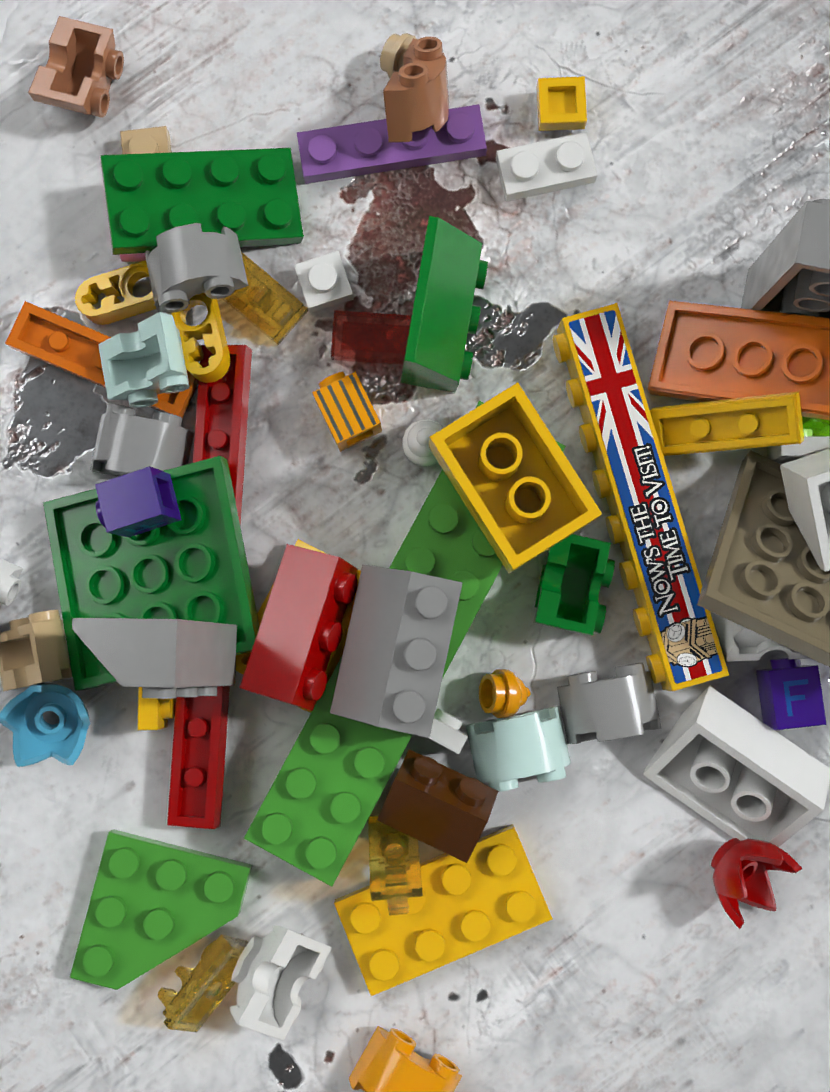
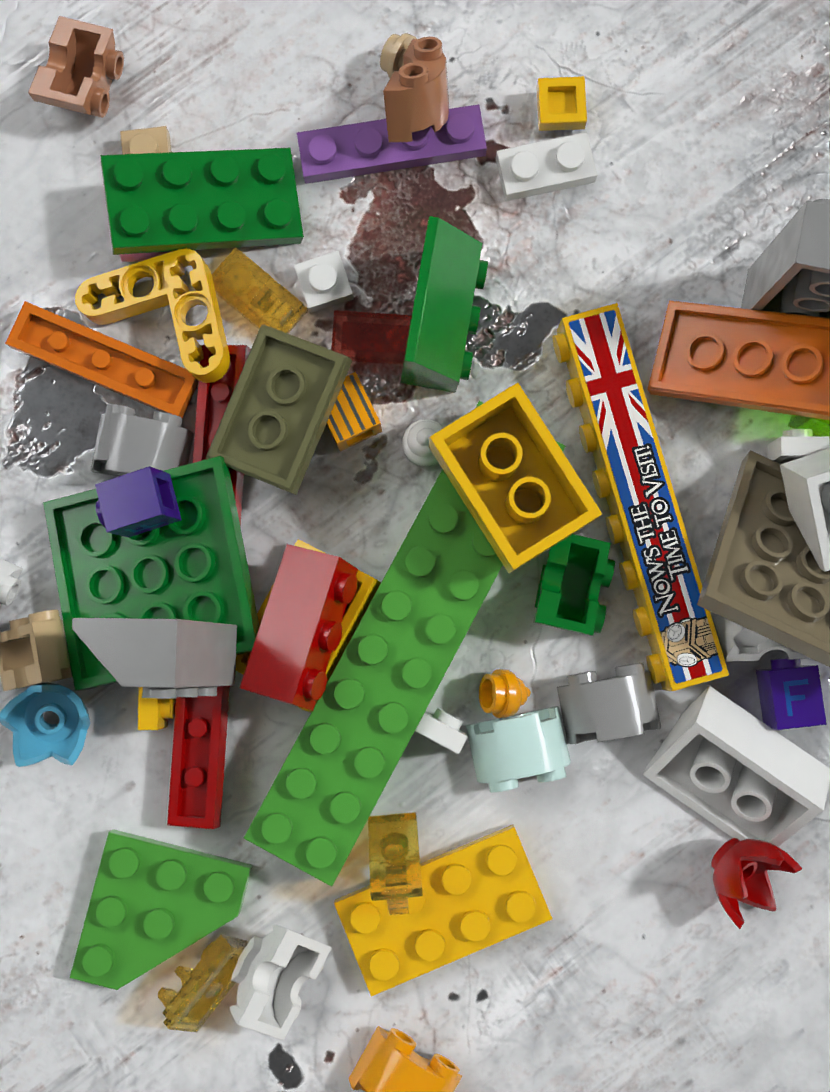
(144, 362): light aqua cylinder -> none
(193, 264): light grey cylinder -> none
(279, 408): none -> olive tile
(396, 649): light grey slope -> none
(438, 806): reddish brown brick -> none
(729, 424): yellow tile -> none

